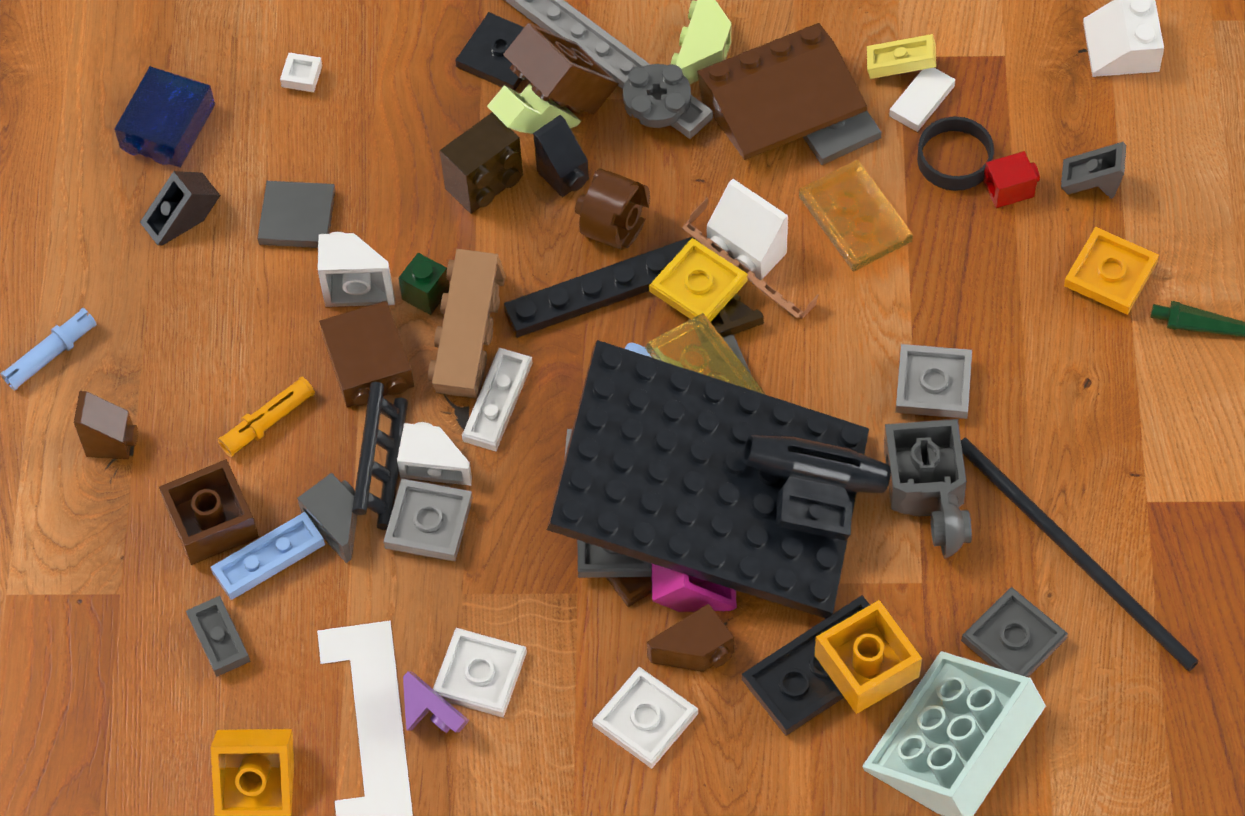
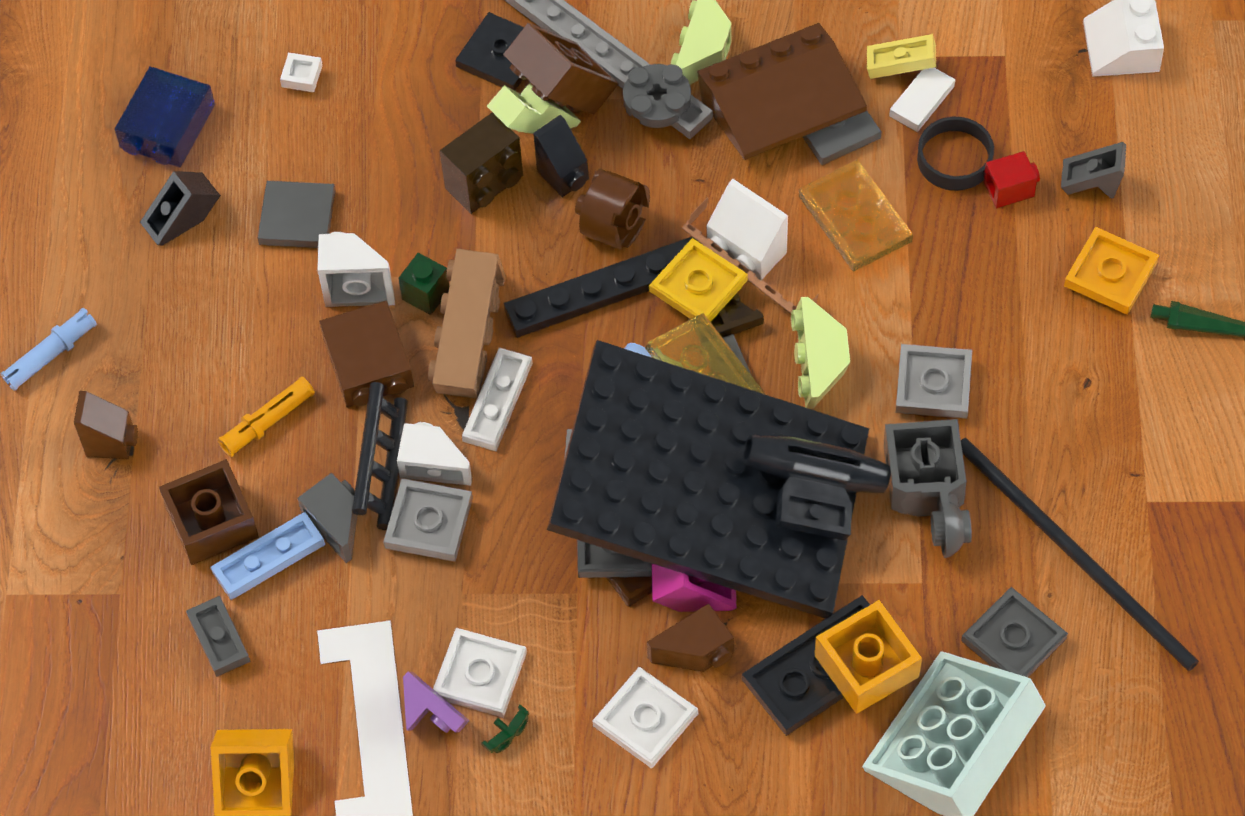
(505, 737): none -> dark green piece
(820, 350): none -> yellowish green slope

